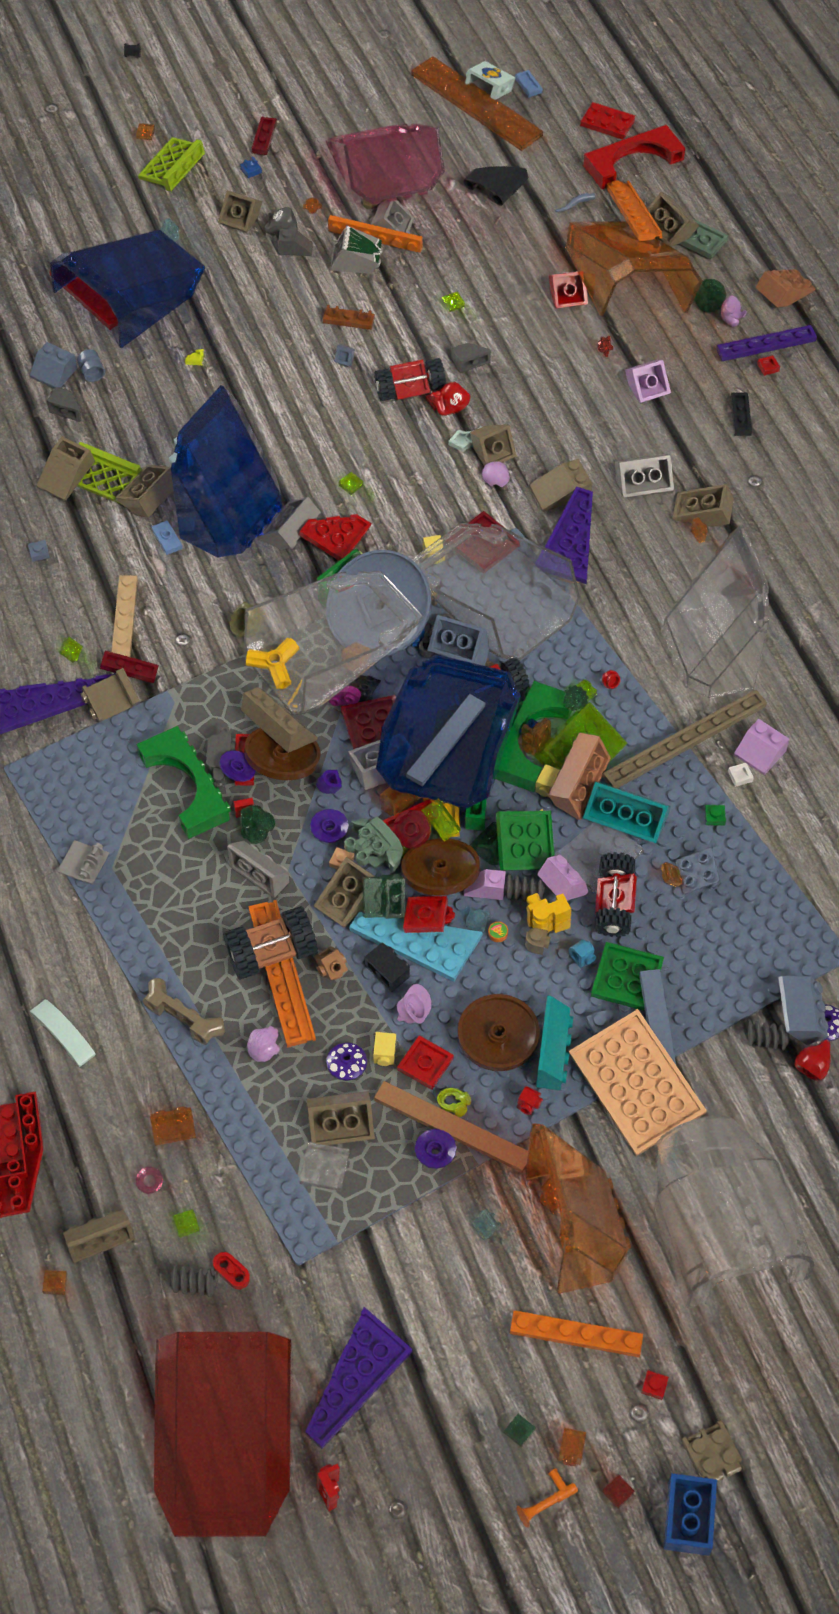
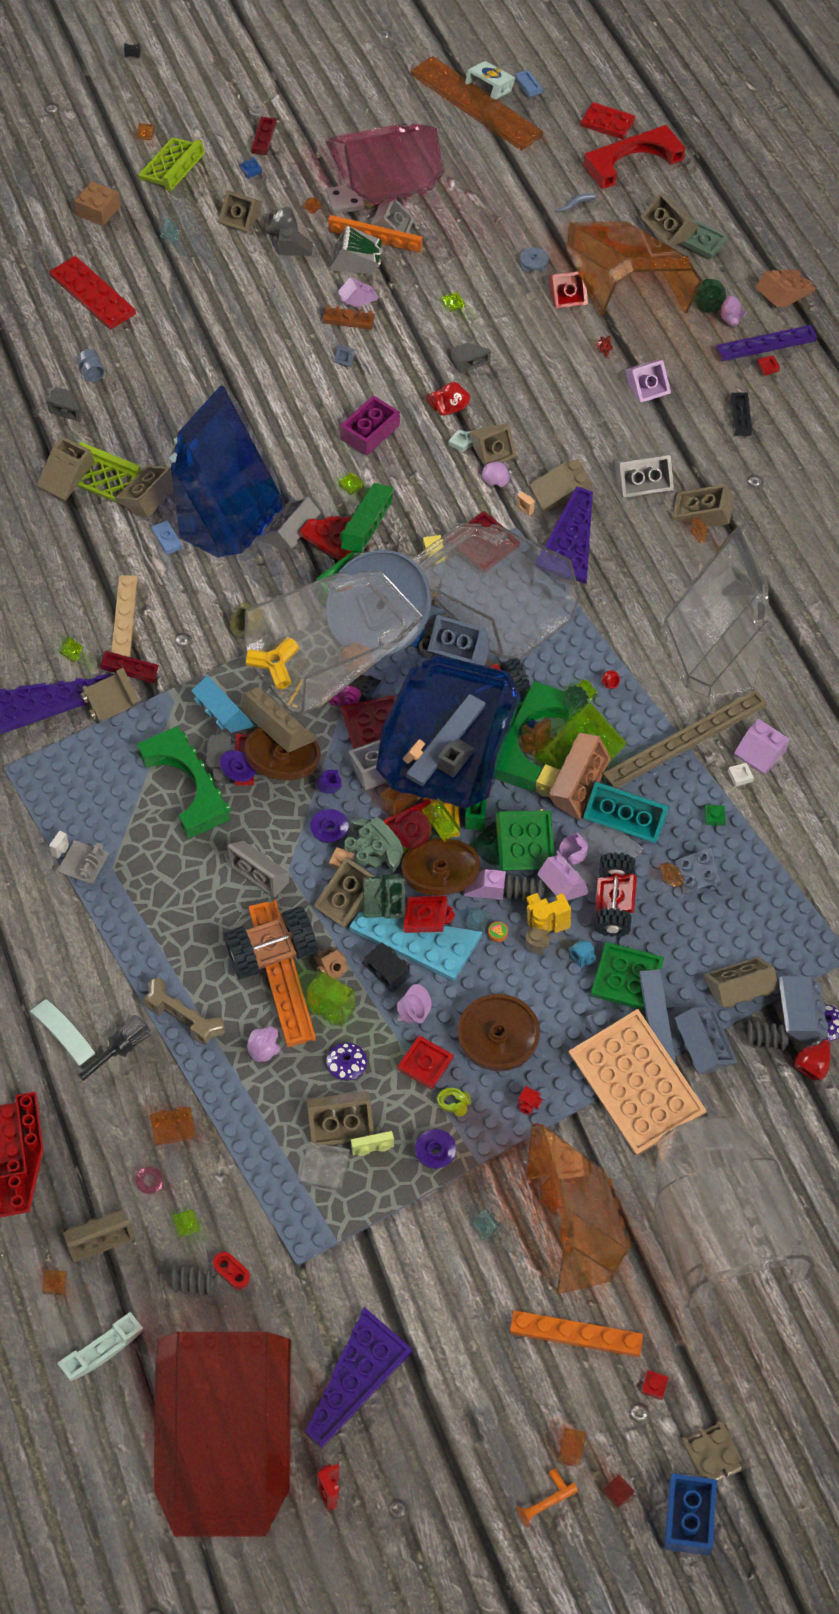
(38, 550): sand blue plate -> none
(53, 365): sand blue slope -> none
(59, 844): none -> white plate
(97, 203): none -> medium nougat brick
(101, 1349): none -> light aqua slope
(120, 1043): none -> black piece
(137, 276): clear blue windscreen -> none
(195, 358): neon yellow tile -> none
(220, 706): none -> dark azure slope
(240, 804): red plate -> none
(256, 111): none -> light grey plate
(256, 824): clear green plate -> none
(330, 999): none -> clear neon green brick
(344, 200): none -> light grey tile
(357, 293): none -> lavender slope
(366, 518): none -> green brick
(367, 1144): none -> yellowish green plate
(370, 425): none -> magenta brick
(384, 1048): light yellow brick -> none
(410, 379): plate -> none
(414, 752): none -> light nougat plate
(454, 757): none -> dark grey slope
(458, 1128): medium nougat tile -> none
(501, 180): black panel -> none
(519, 1430): clear green plate -> none
(525, 503): none -> light nougat plate
(534, 259): none -> sand blue piece
(554, 1044): teal slope -> none
(573, 848): none -> lavender hair
(634, 210): orange plate -> none
(705, 1040): none -> sand blue slope
(742, 982): none -> dark tan slope

